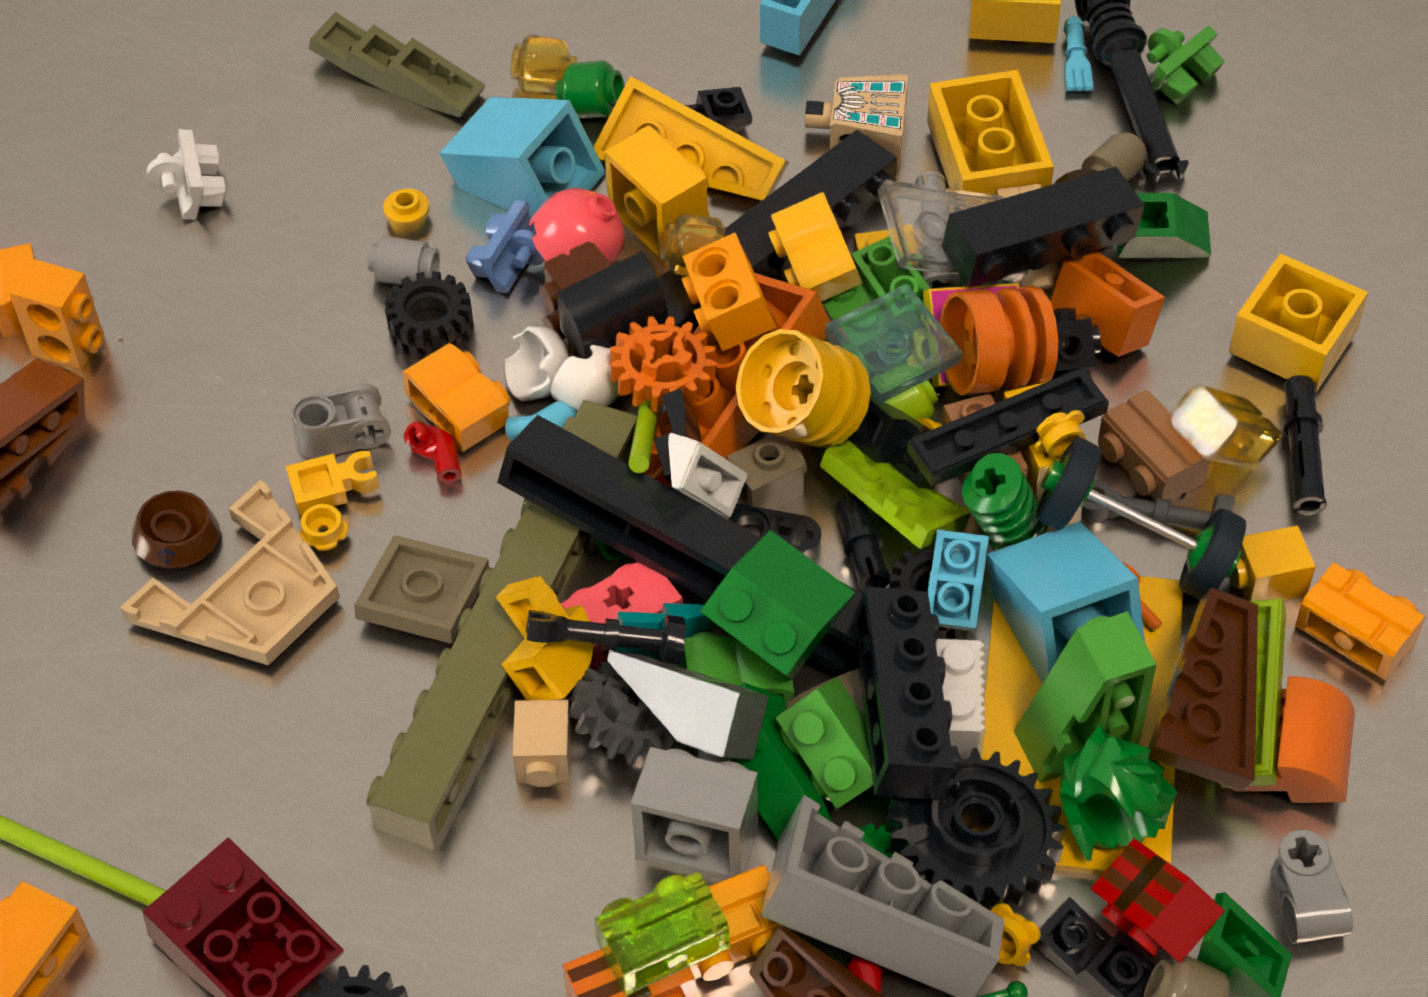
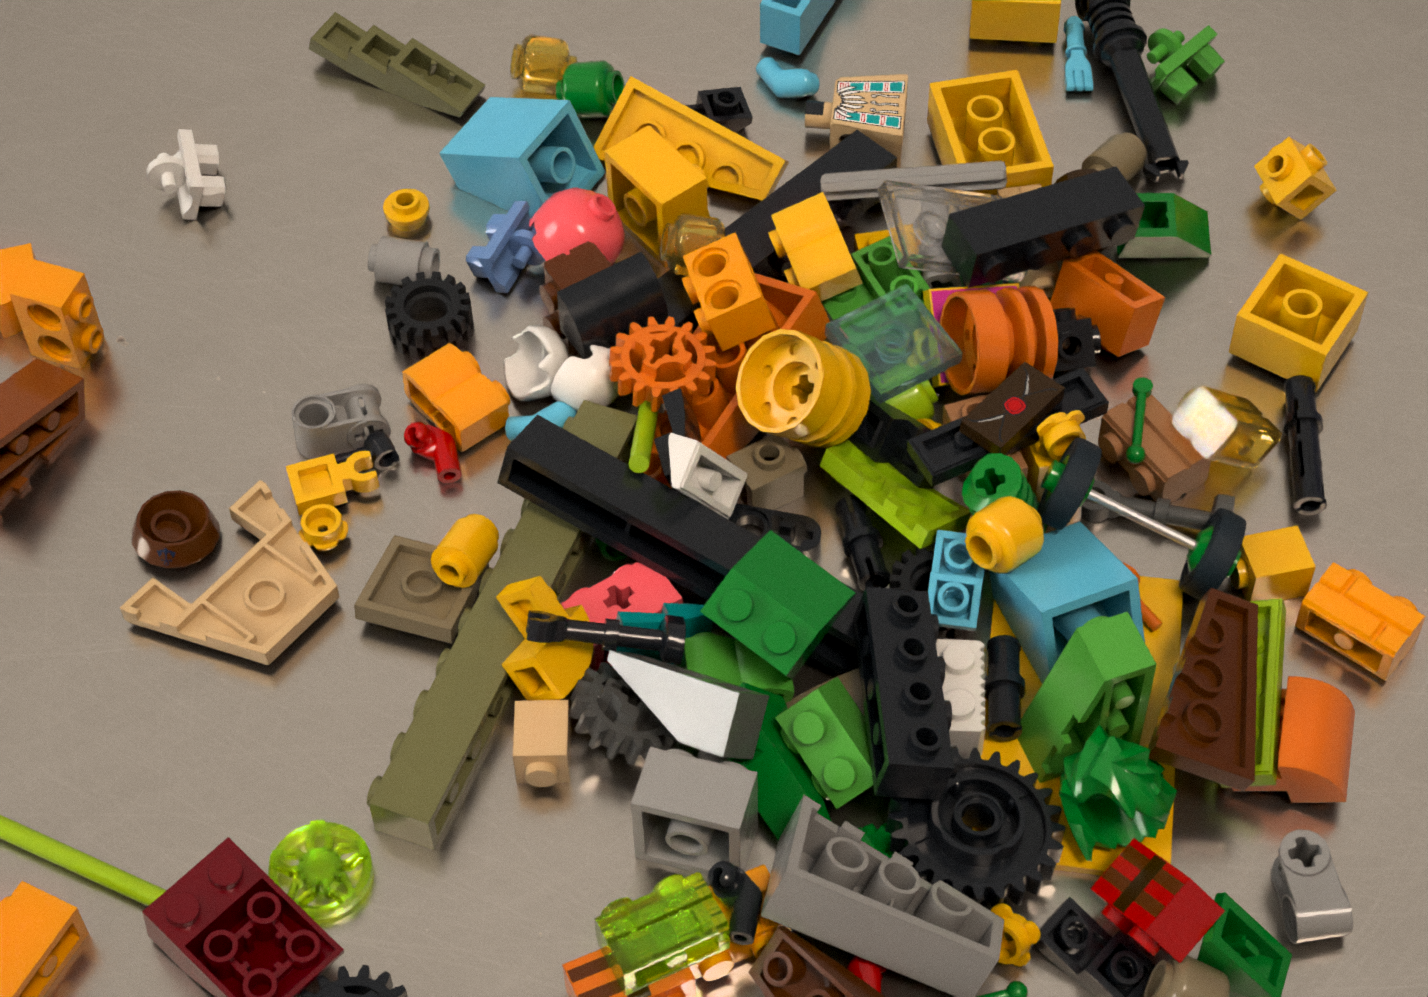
(322, 869): none -> clear neon green wheel
(381, 450): none -> black hand
(465, 550): none -> yellow brick
(740, 896): none -> black arm
(789, 82): none -> medium azure arm
(960, 176): none -> light grey axle
(1004, 535): none -> yellow head
(1004, 688): none -> black pin
(1012, 409): none -> dark brown tile
(1141, 389): none -> green hinge
(1294, 177): none -> yellow brick

